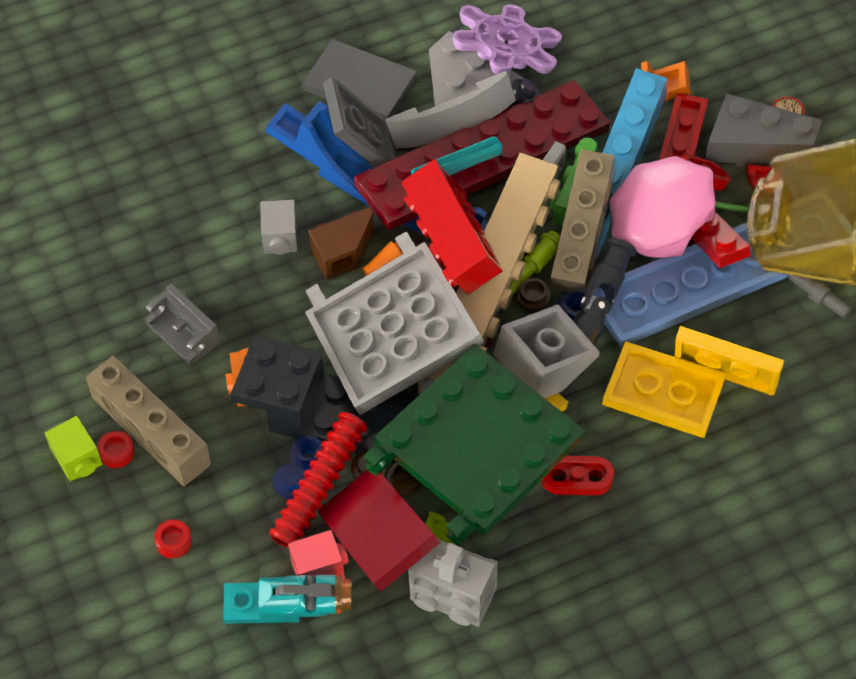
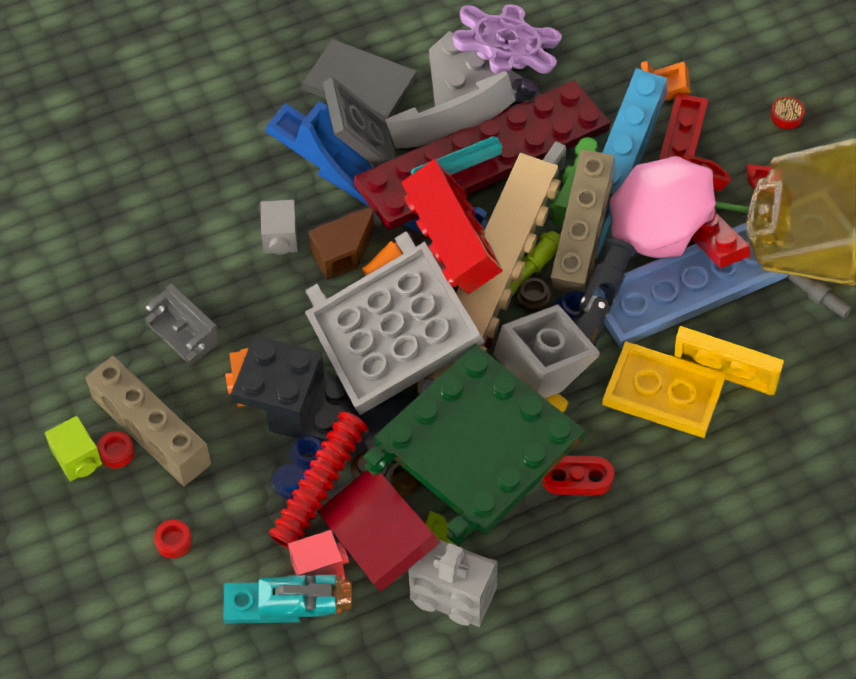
(758, 133): dark grey wedge -> none

